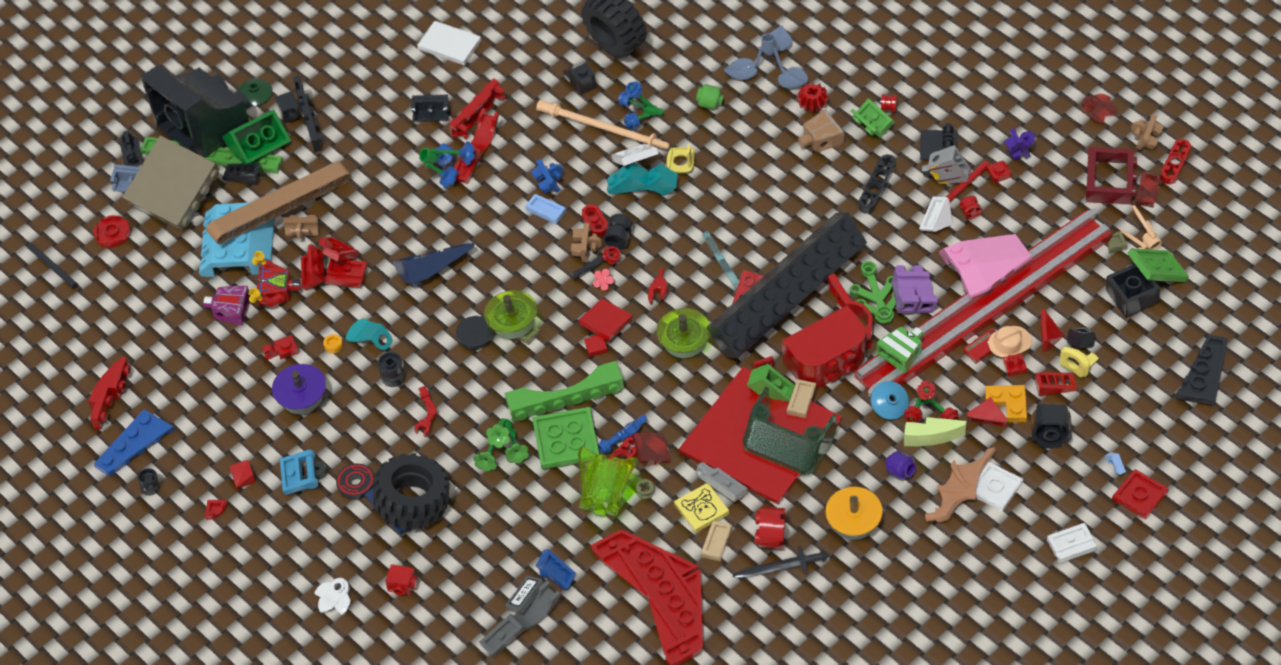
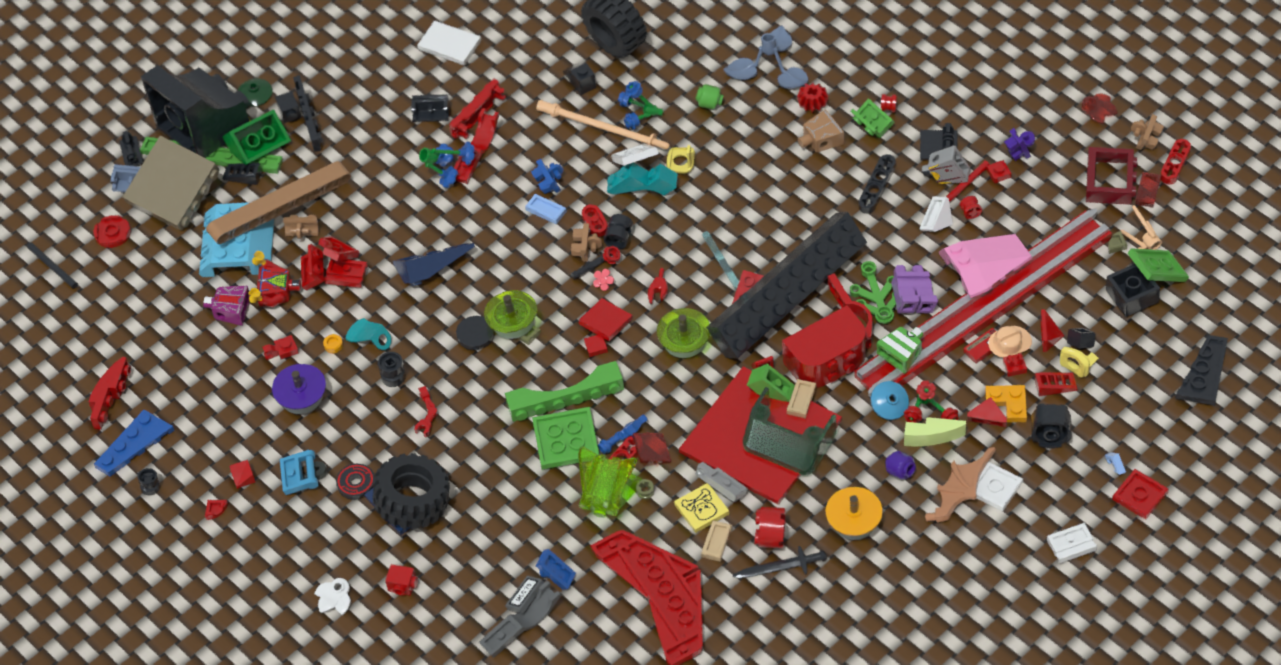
(499, 436): bright green plant -> none

